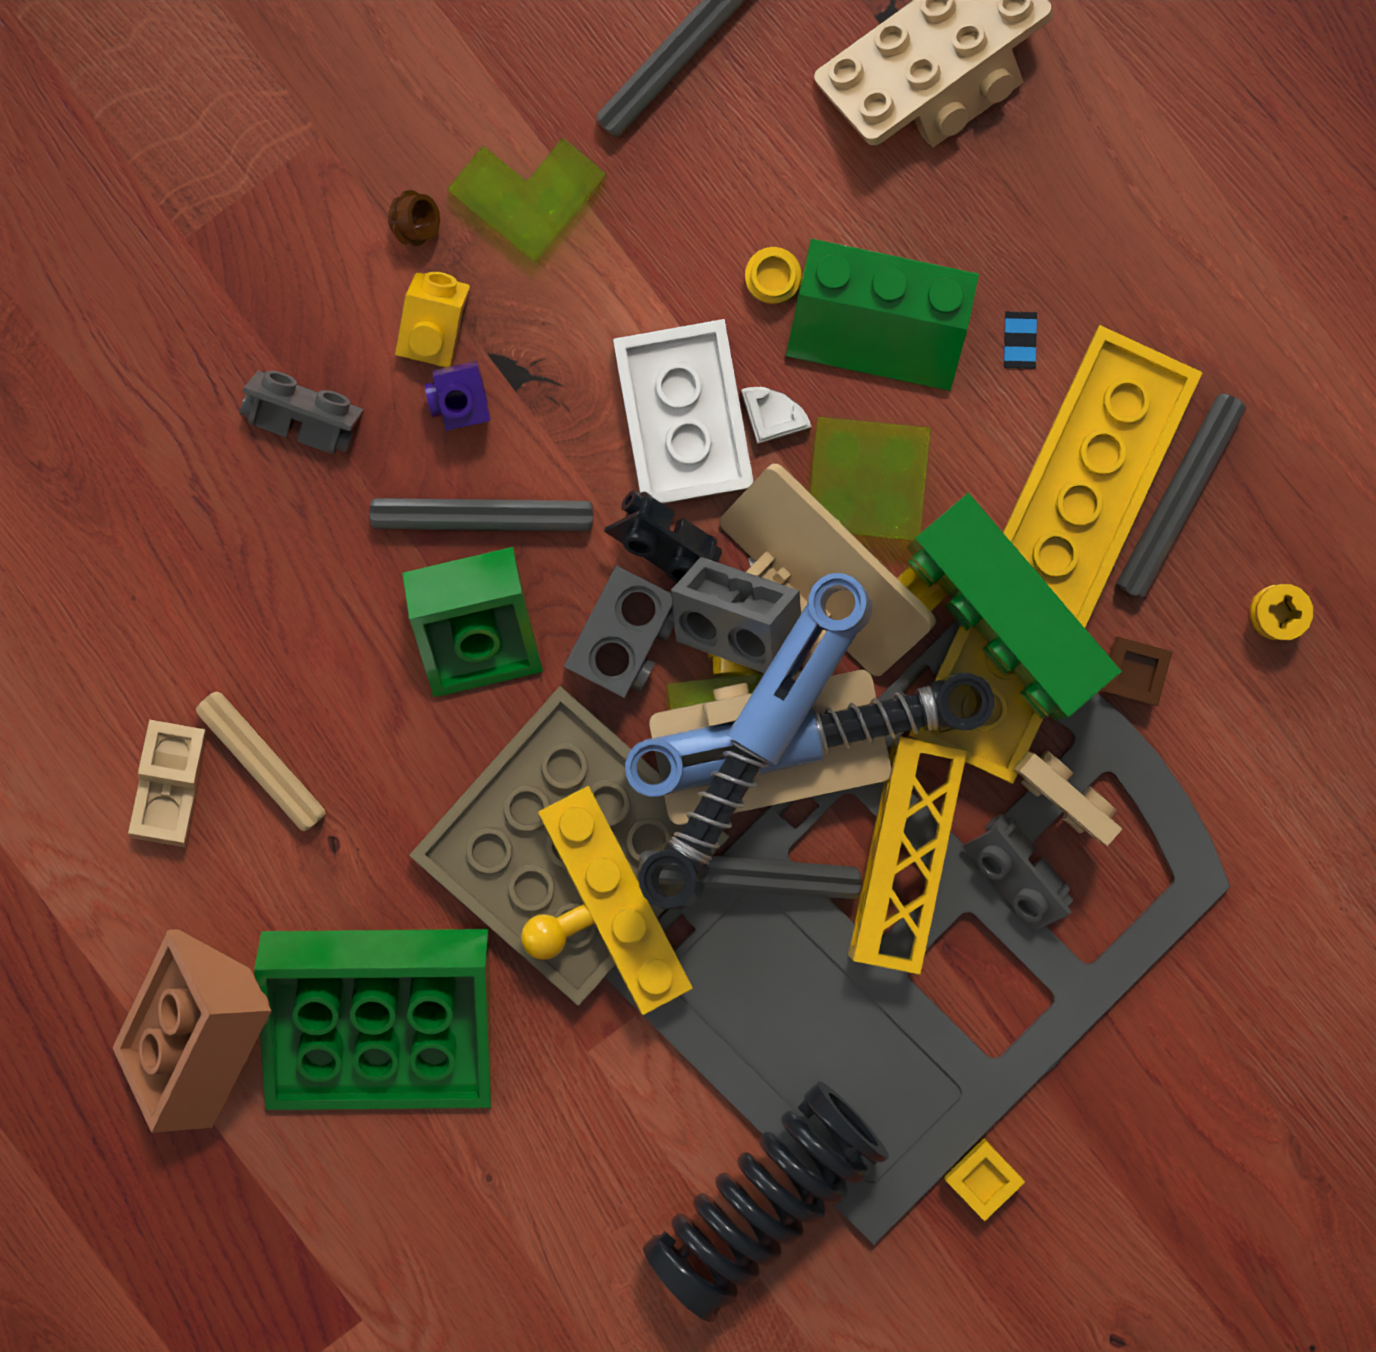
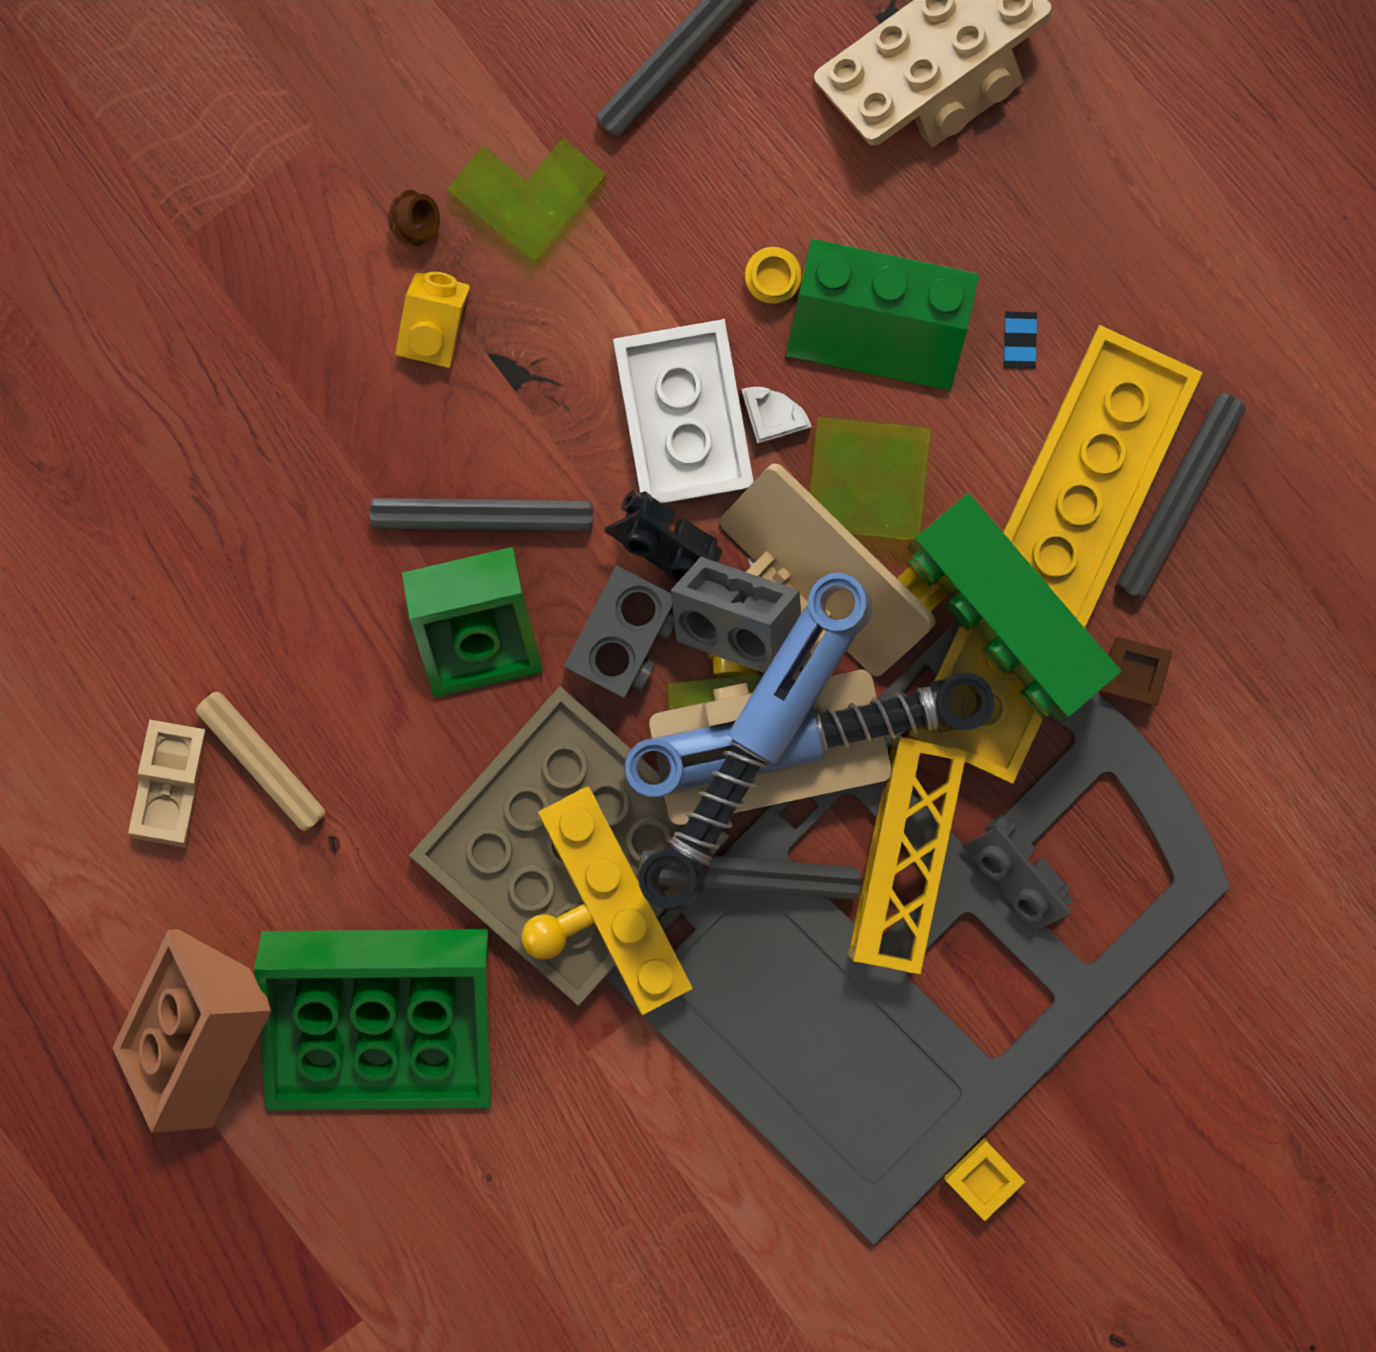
(325, 415): dark grey hinge -> none
(458, 396): dark purple plate -> none
(856, 1143): black piece -> none
(1082, 811): tan plate -> none
(1269, 611): yellow wheel -> none

